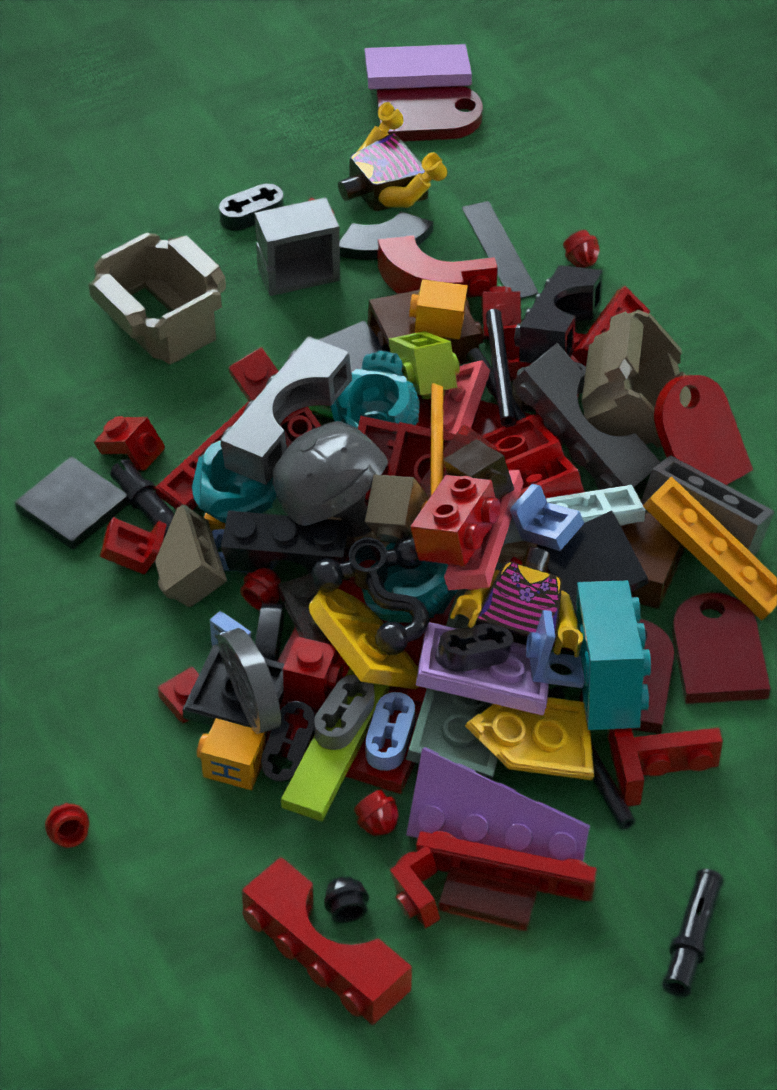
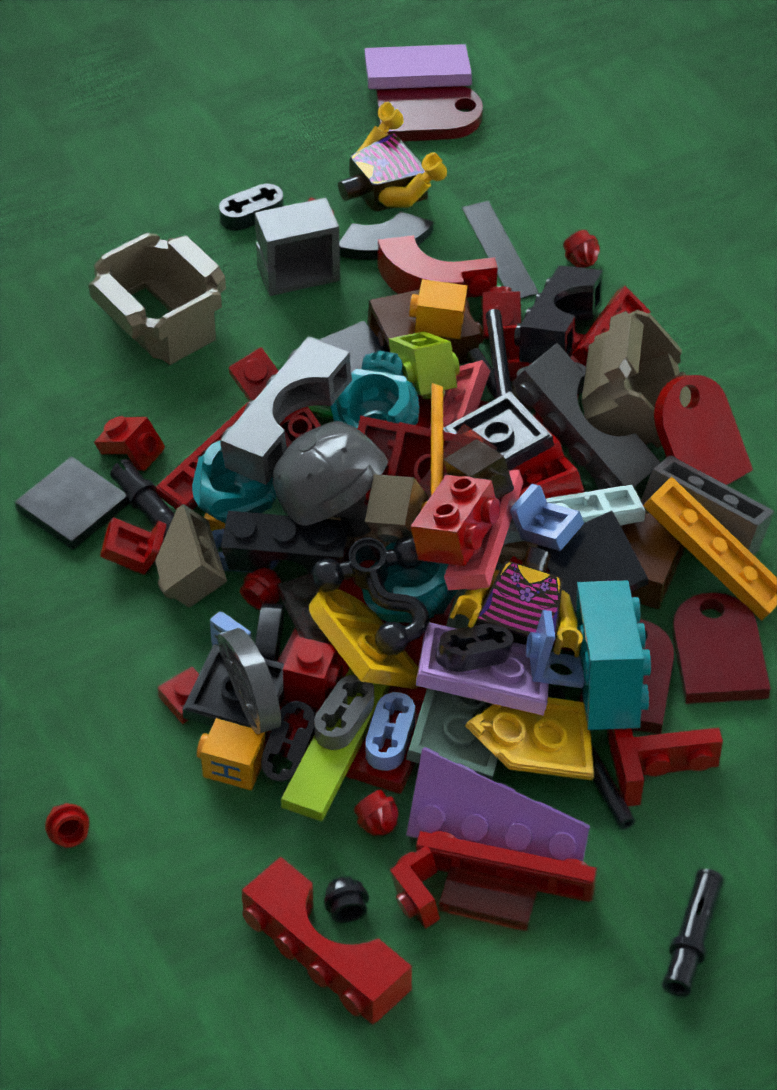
(509, 428): none -> tile

